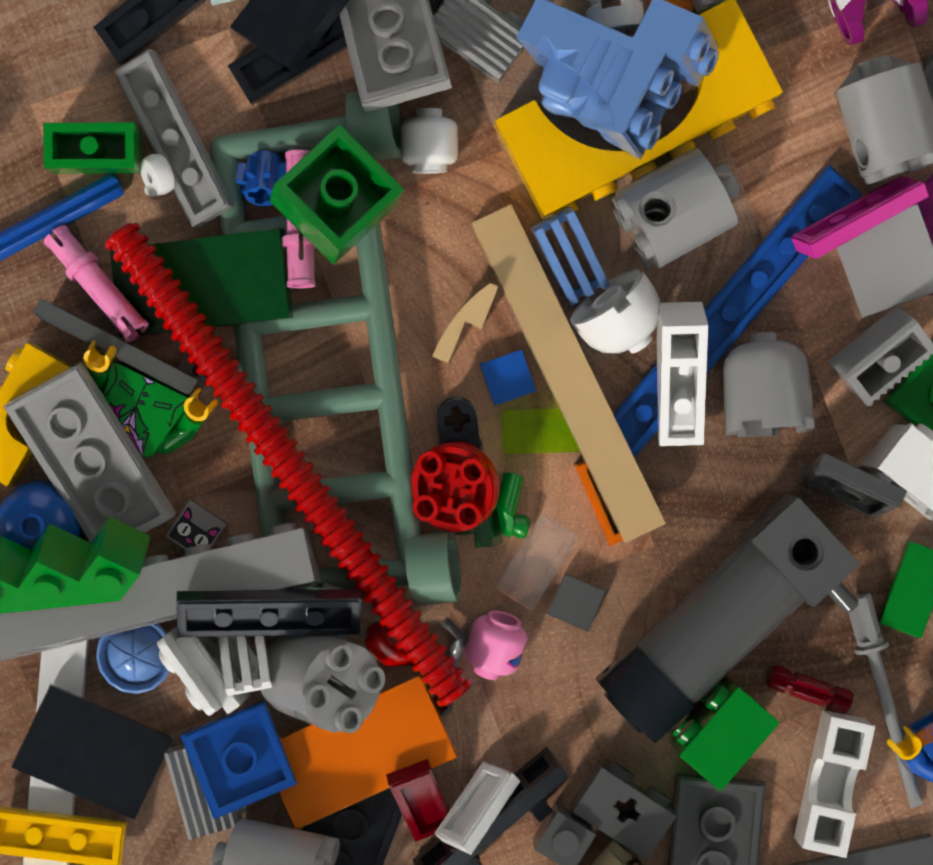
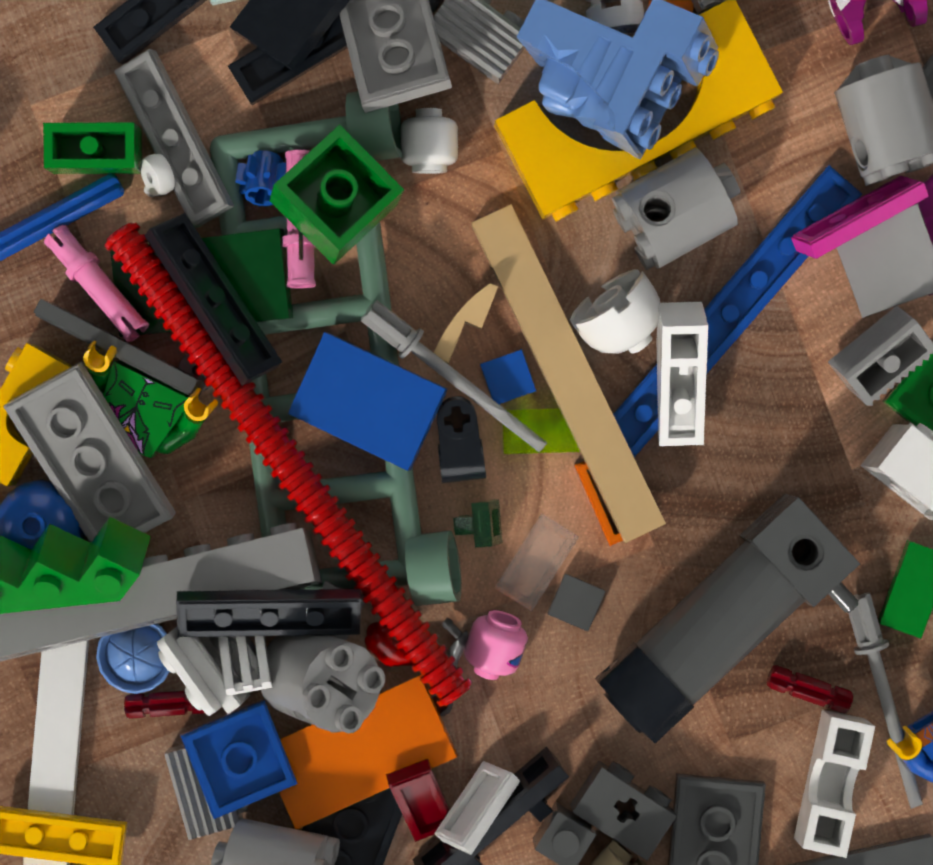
(91, 751): black tile -> none
(158, 705): none -> dark red axle
(196, 526): tile -> none
(213, 298): none -> black tile
(367, 401): none -> blue tile
(407, 339): none -> light grey piece
(454, 487): red tile -> none
(507, 505): green arm -> none
(585, 286): medium blue tile -> none
(722, 732): green brick -> none
(767, 388): light grey cylinder -> none
(850, 486): dark grey tile -> none

